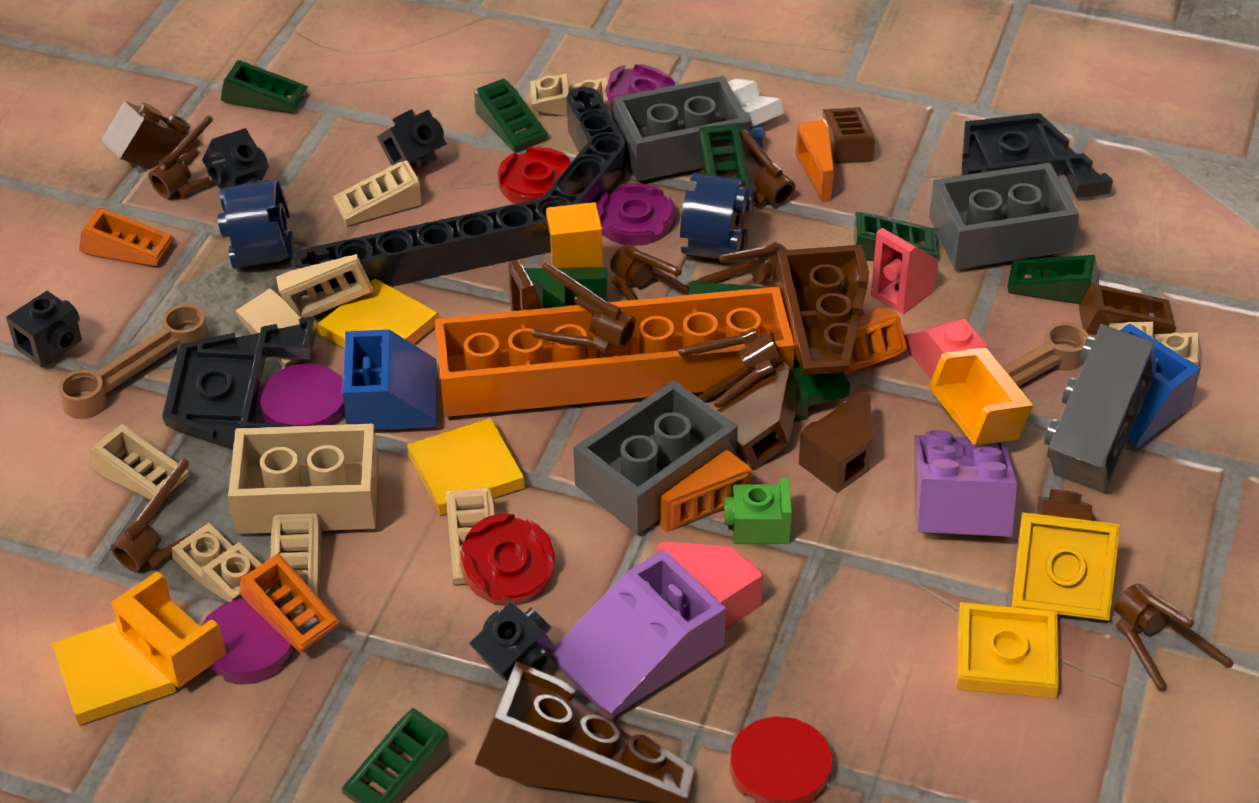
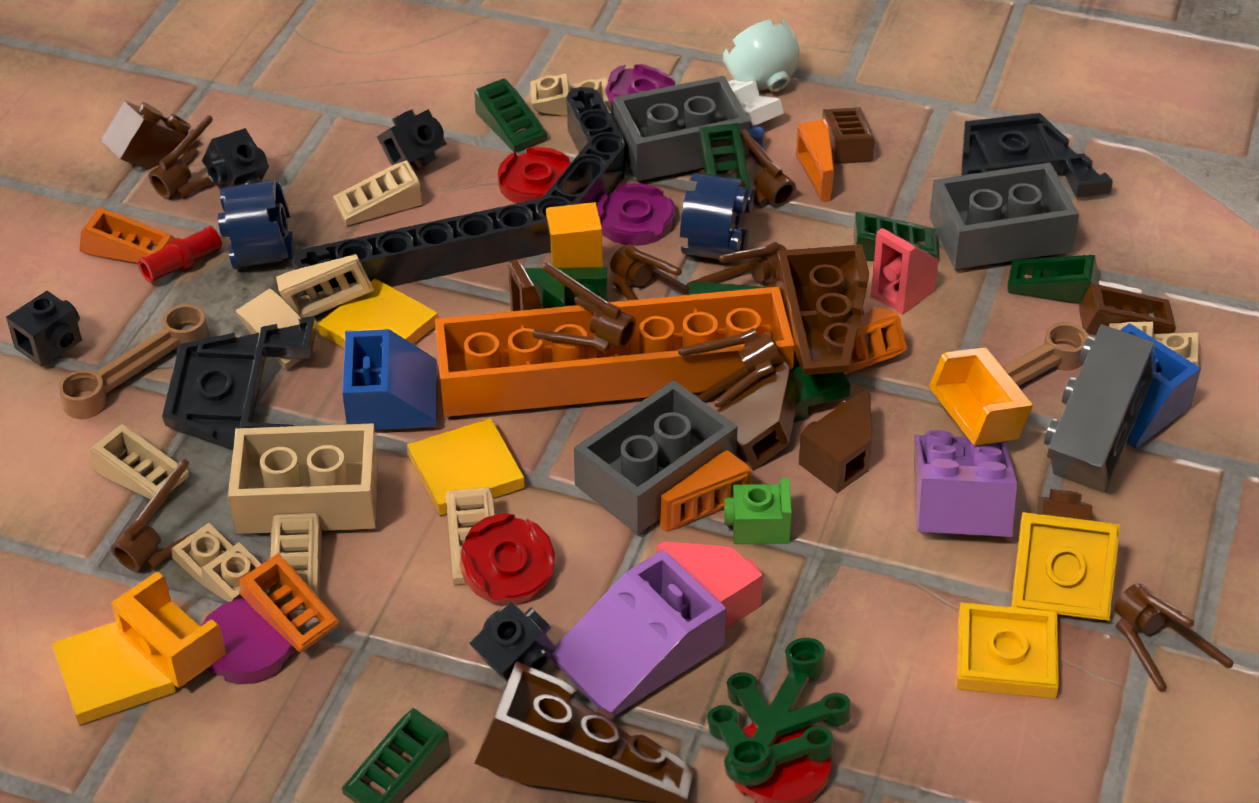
(179, 254): none -> red pin
(261, 88): dark green slope -> none
(302, 396): magenta tile -> none
(756, 757): none -> dark green plant
(764, 55): none -> light aqua cylinder
(931, 342): coral slope -> none

